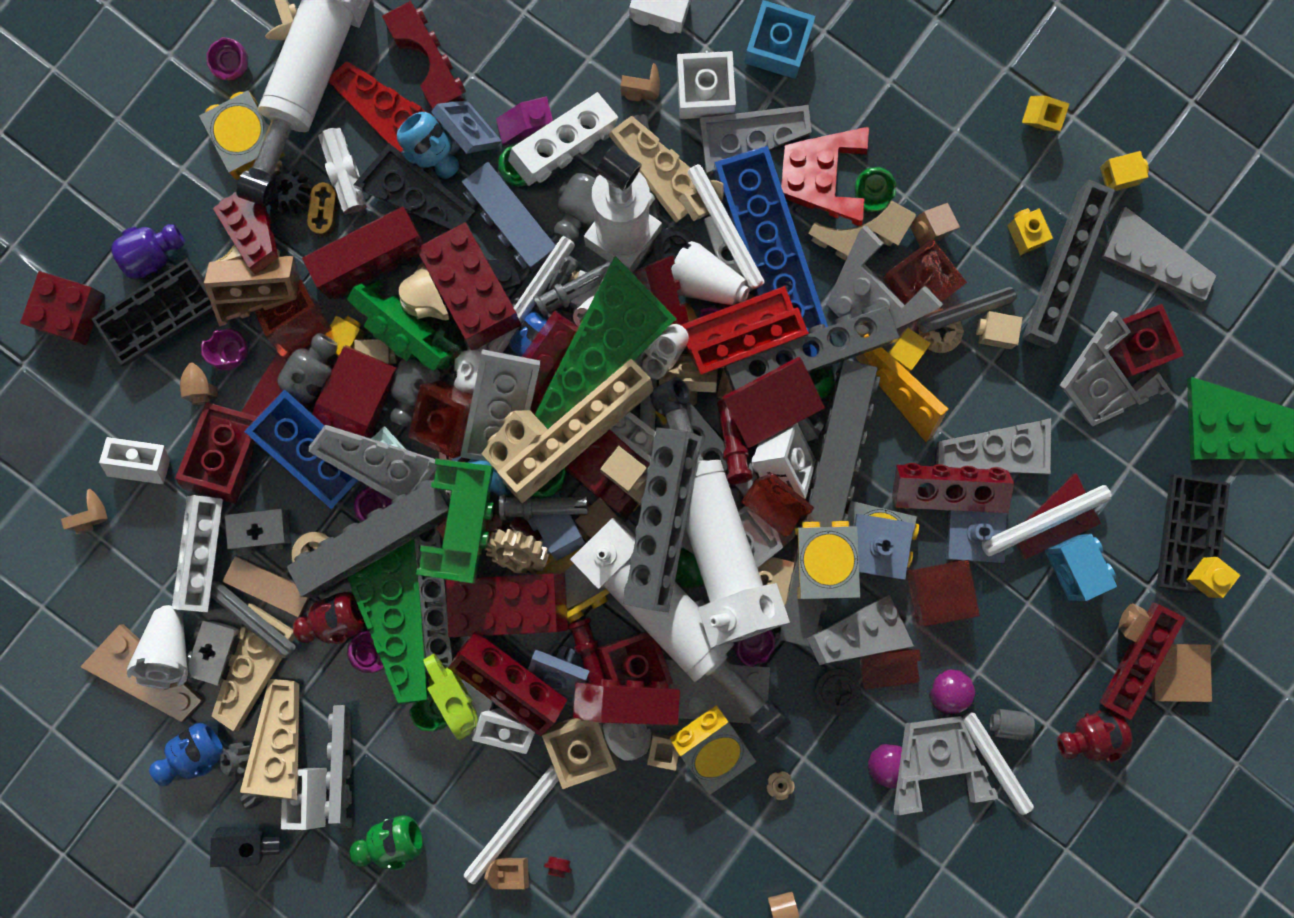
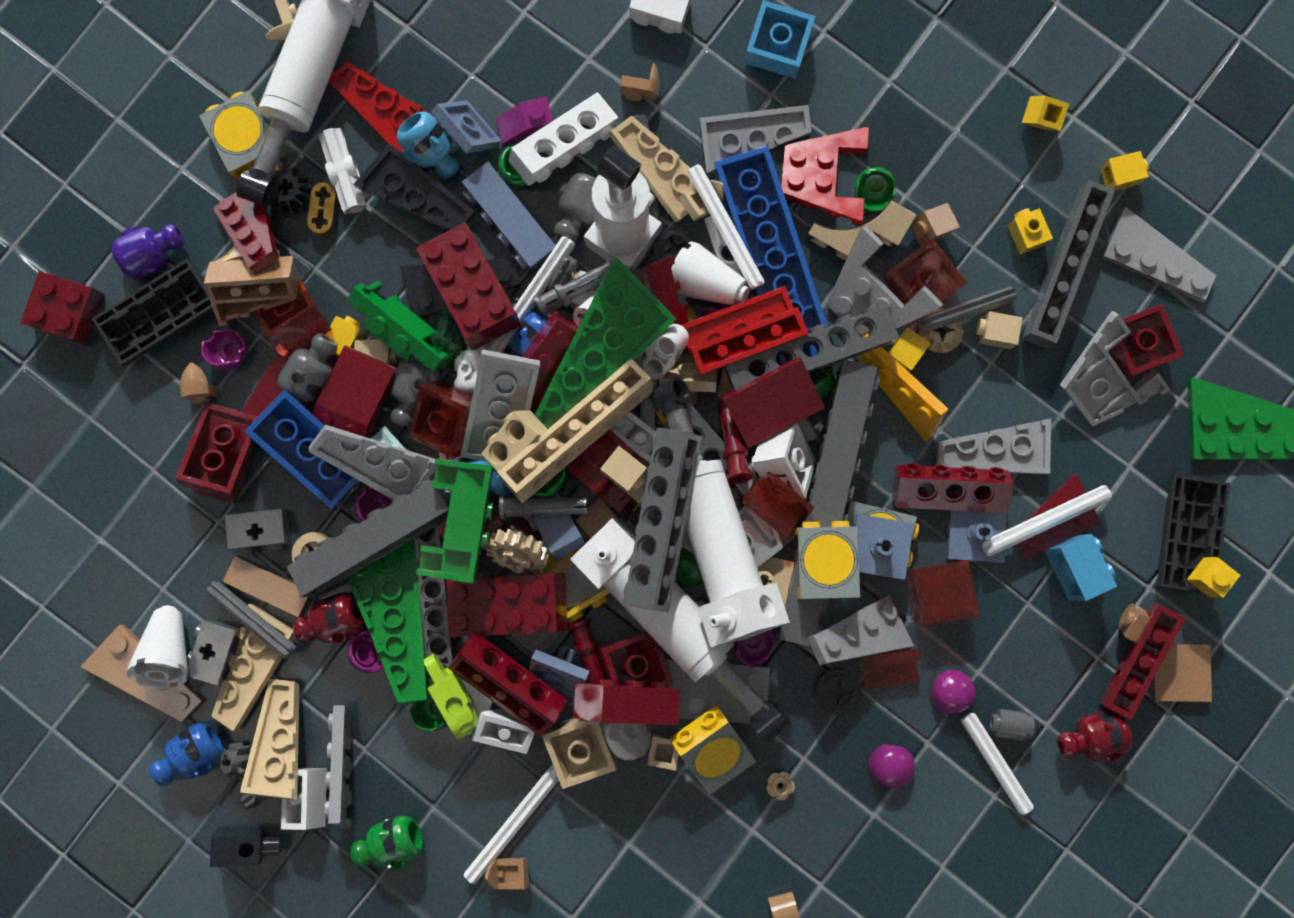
(83, 521): medium nougat plate -> none
(135, 460): white brick -> none
(197, 553): white brick -> none
(227, 59): magenta hair -> none
(364, 254): dark red brick -> none
(409, 32): dark red arch -> none
(421, 297): tan hat -> none
(558, 866): dark red plate -> none
(705, 84): white brick -> none
(934, 751): light grey wing -> none

